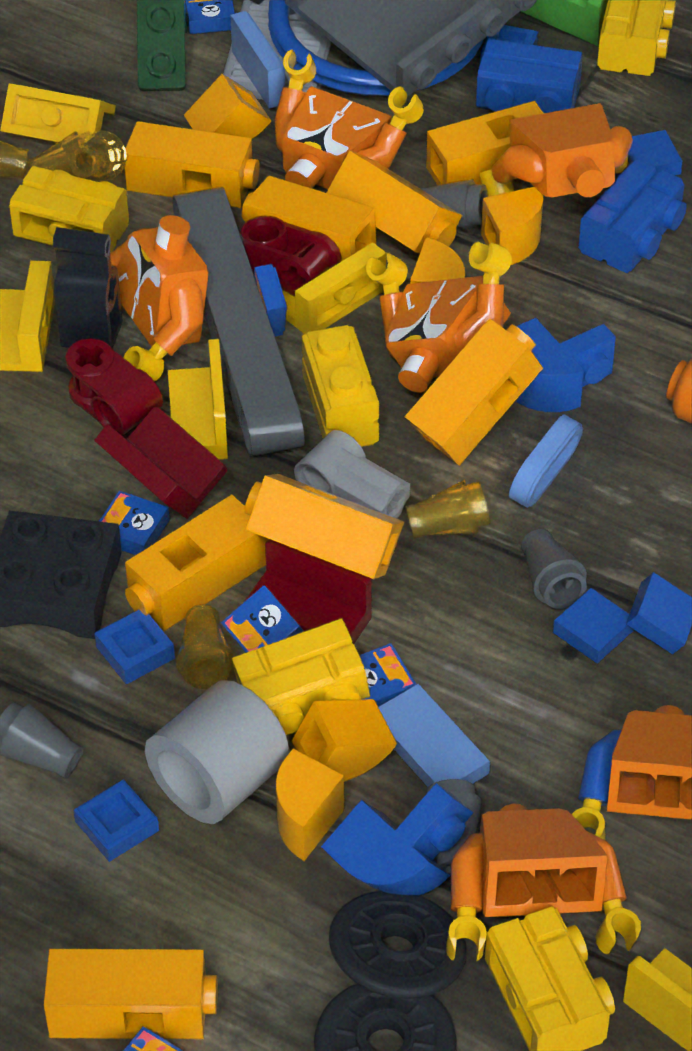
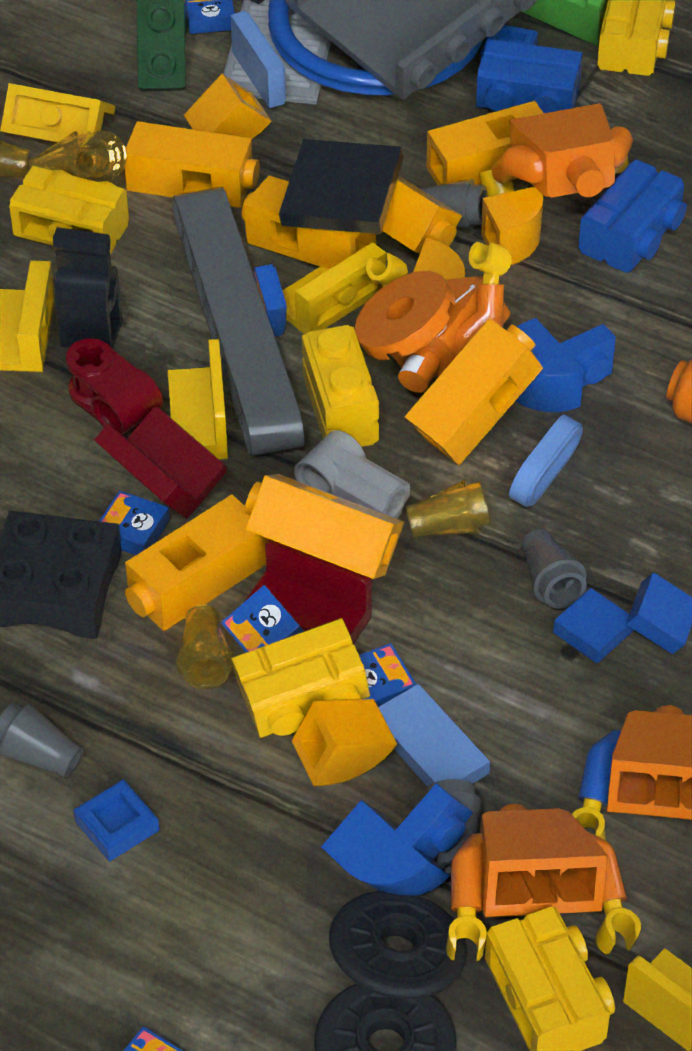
(128, 989): light orange brick -> none
(134, 646): blue tile -> none
(161, 290): orange torso -> none
(217, 751): light grey piece -> none
(293, 250): dark red piece -> none
(307, 802): light orange brick -> none
(321, 128): orange torso -> none
(341, 186): none -> black tile
(404, 315): none -> orange tile
(656, 151): blue tile -> none

